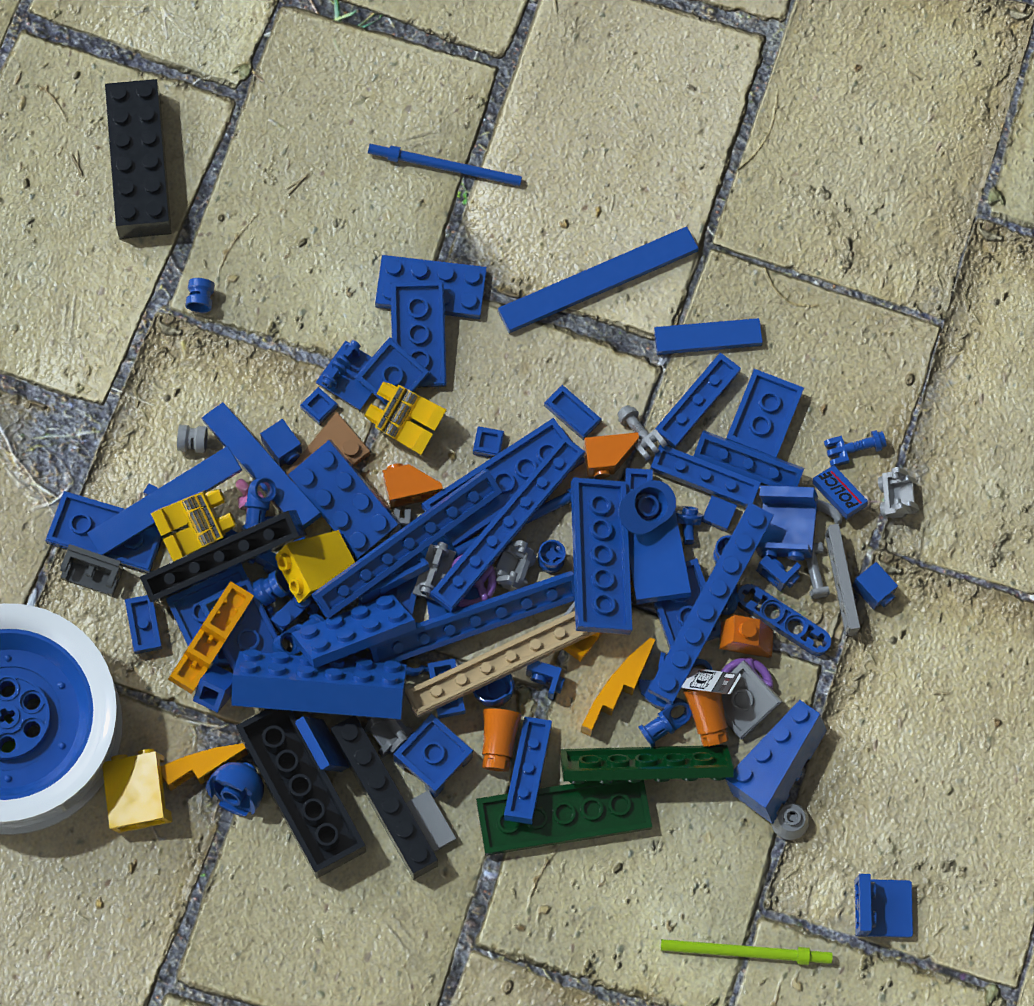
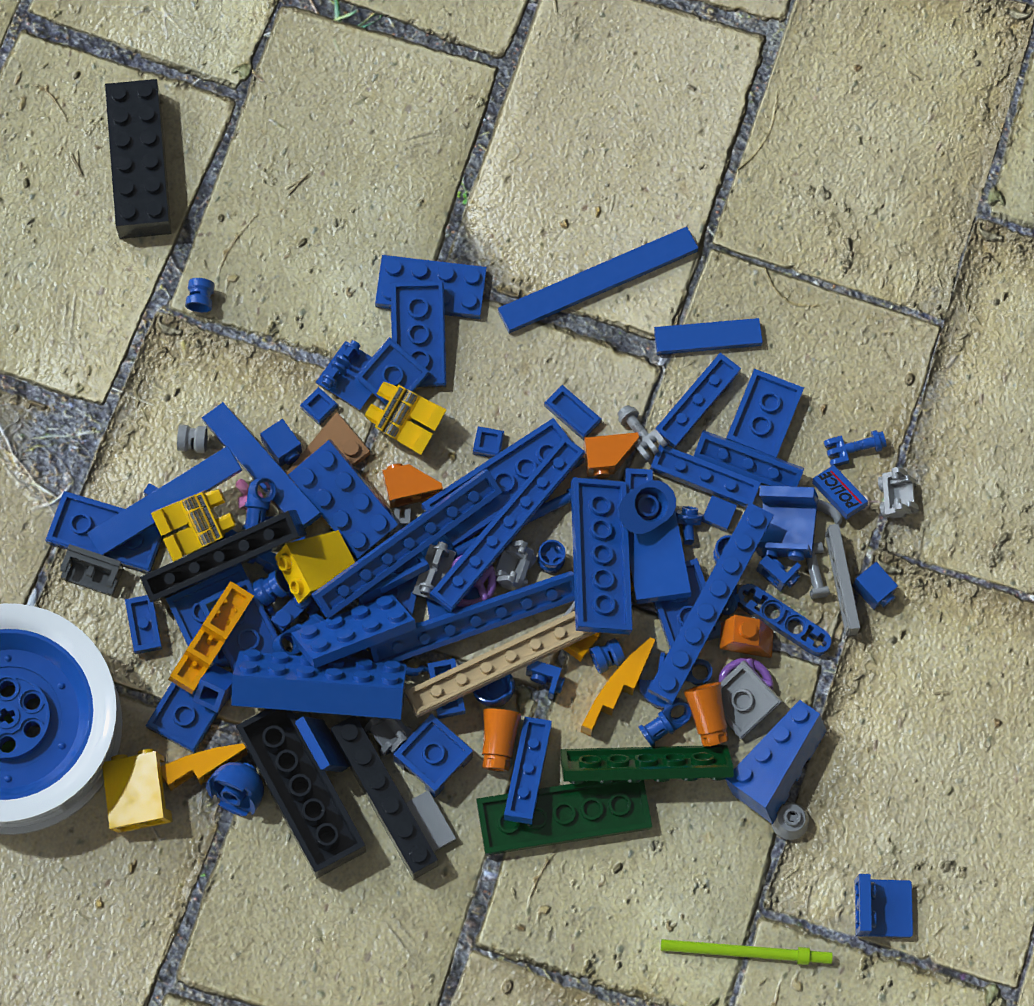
(181, 718): none -> blue tile
(395, 154): blue bar -> none
(607, 655): none -> blue wheel
(711, 681): sticker -> none

